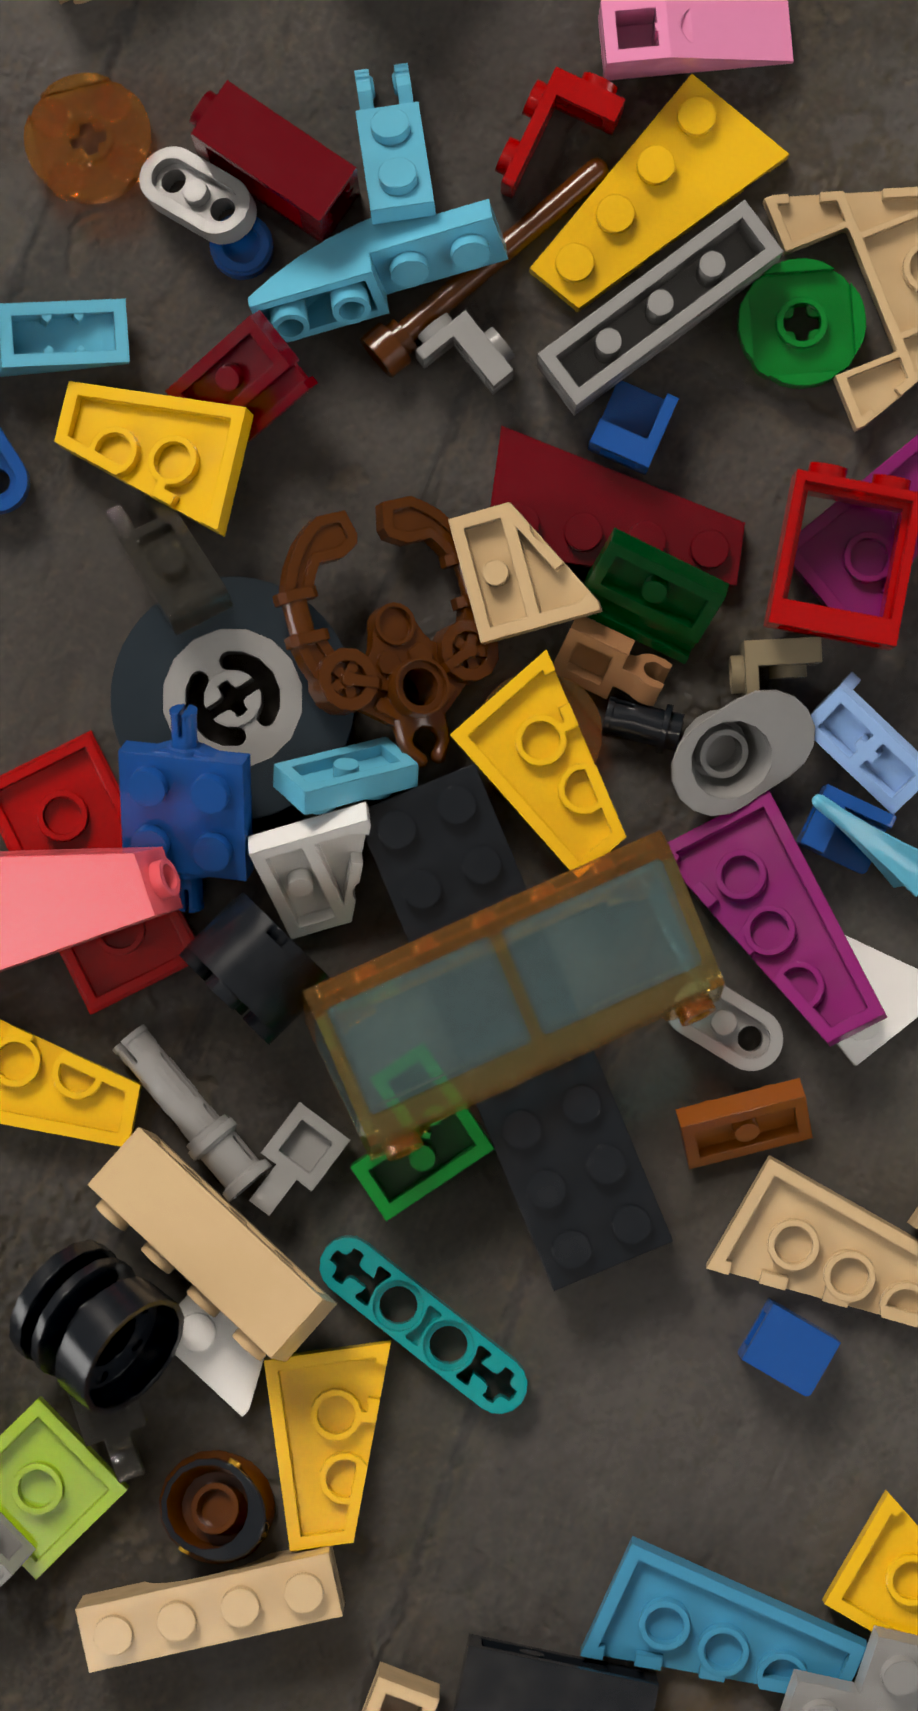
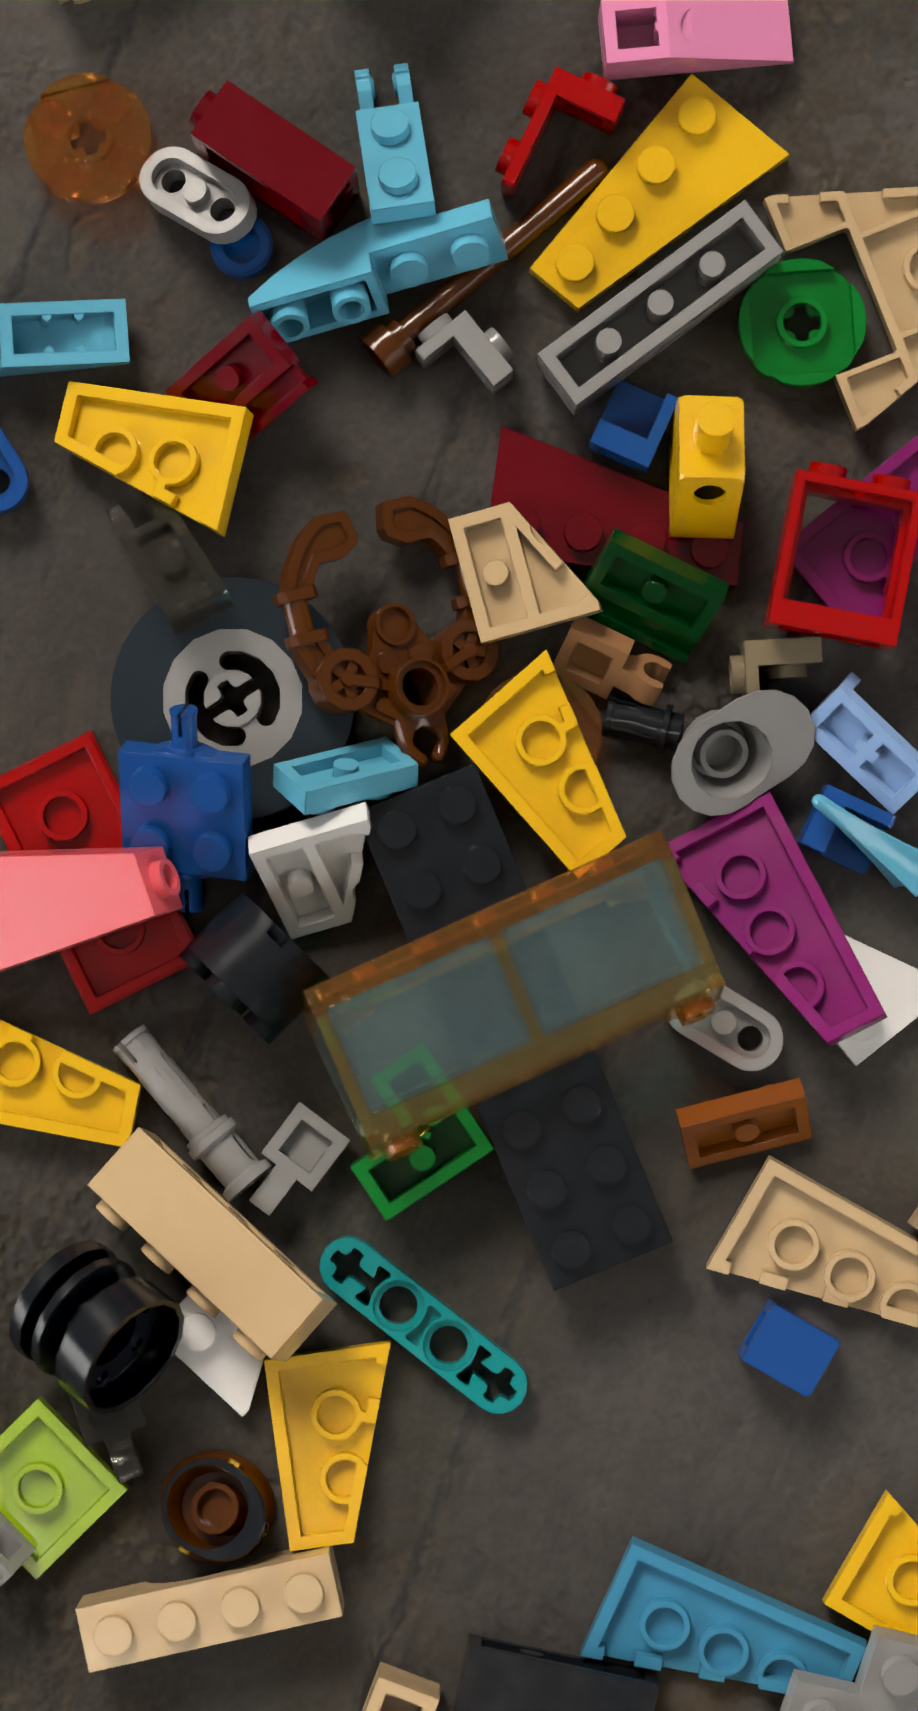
(706, 451): none -> yellow torso

